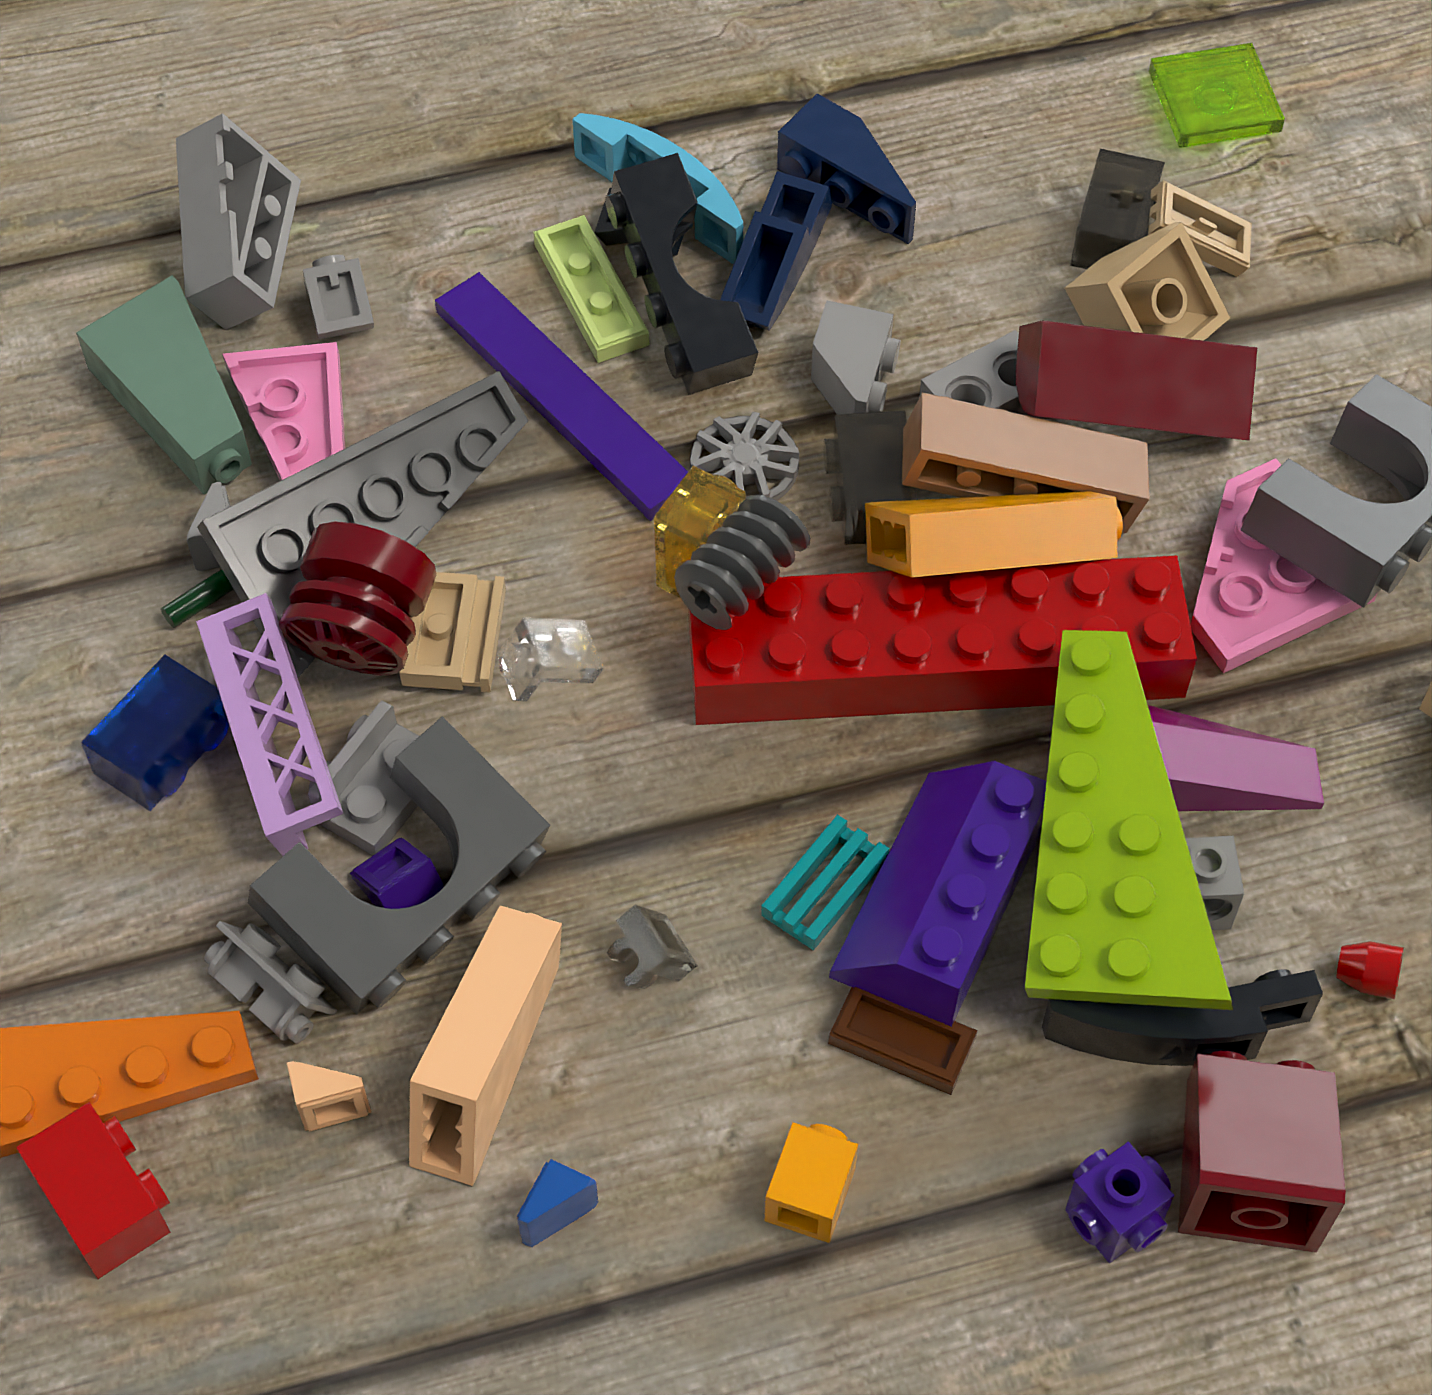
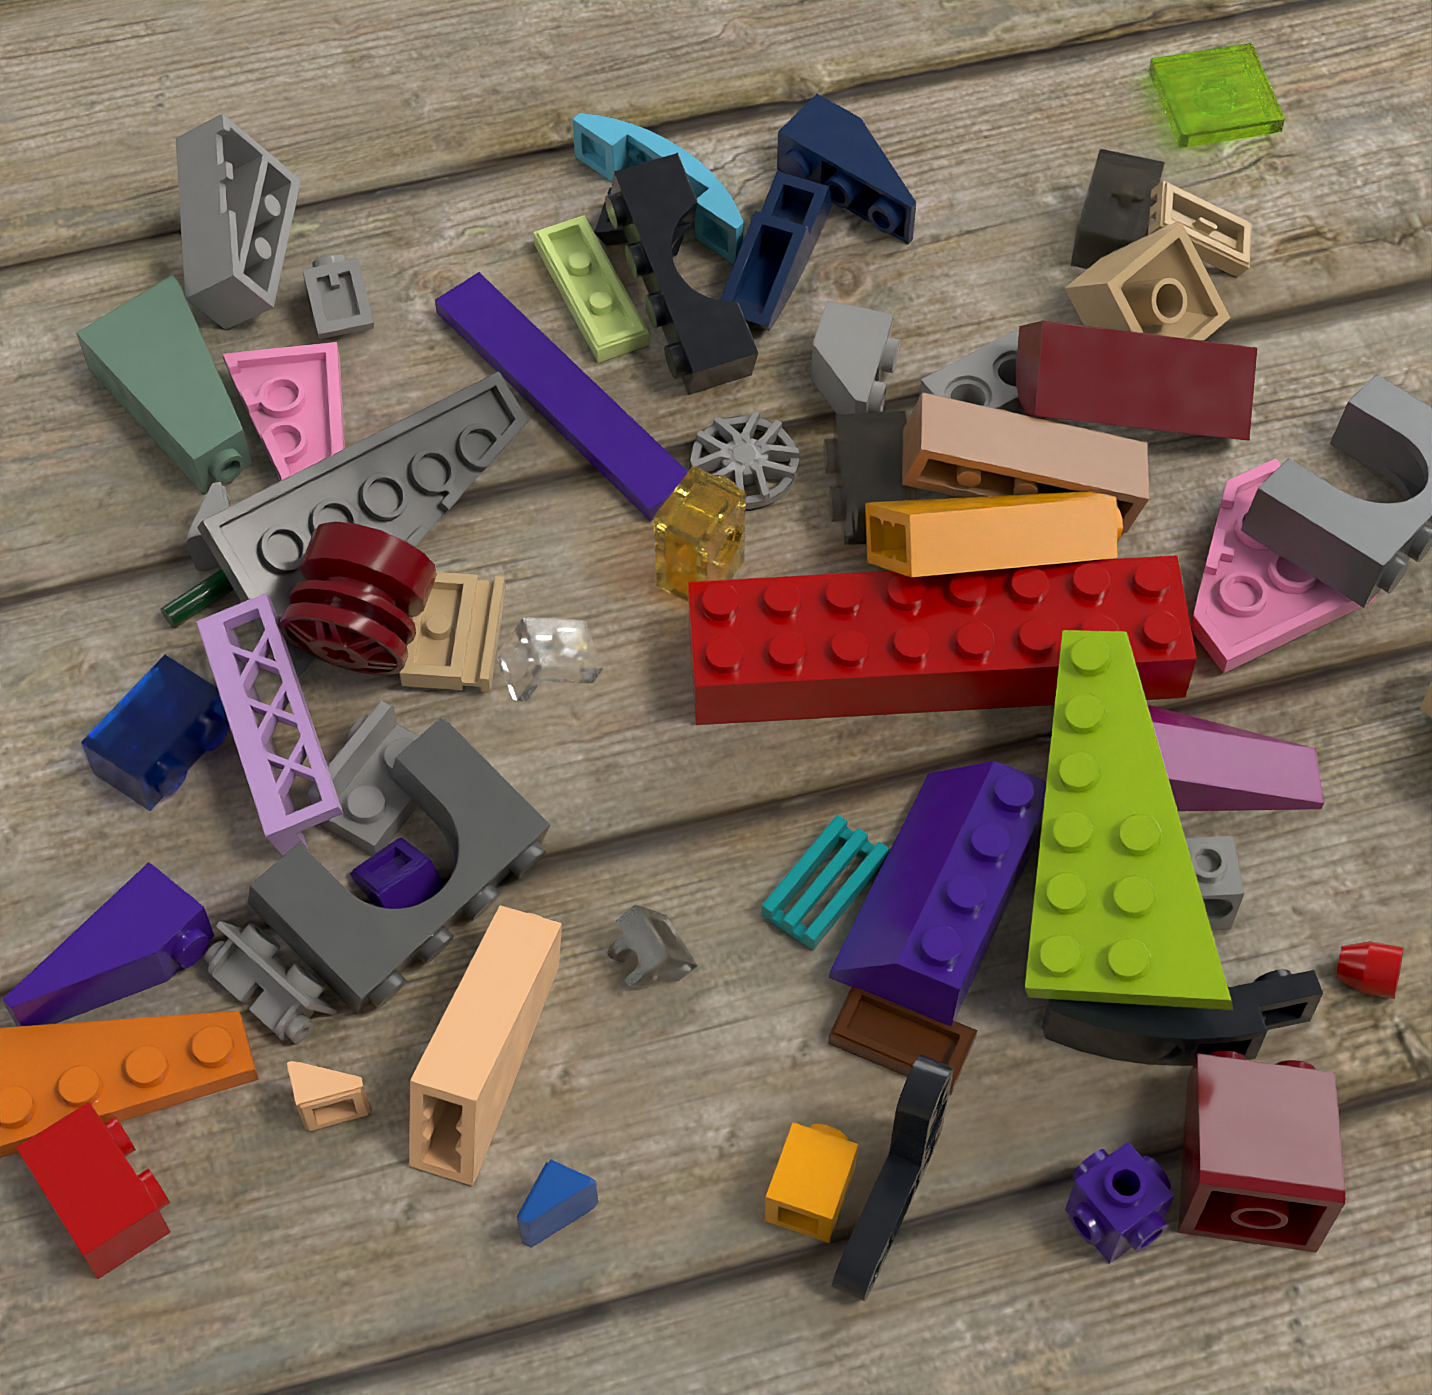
(120, 950): none -> dark purple slope
(739, 560): dark grey piece -> none
(913, 1141): none -> black beam

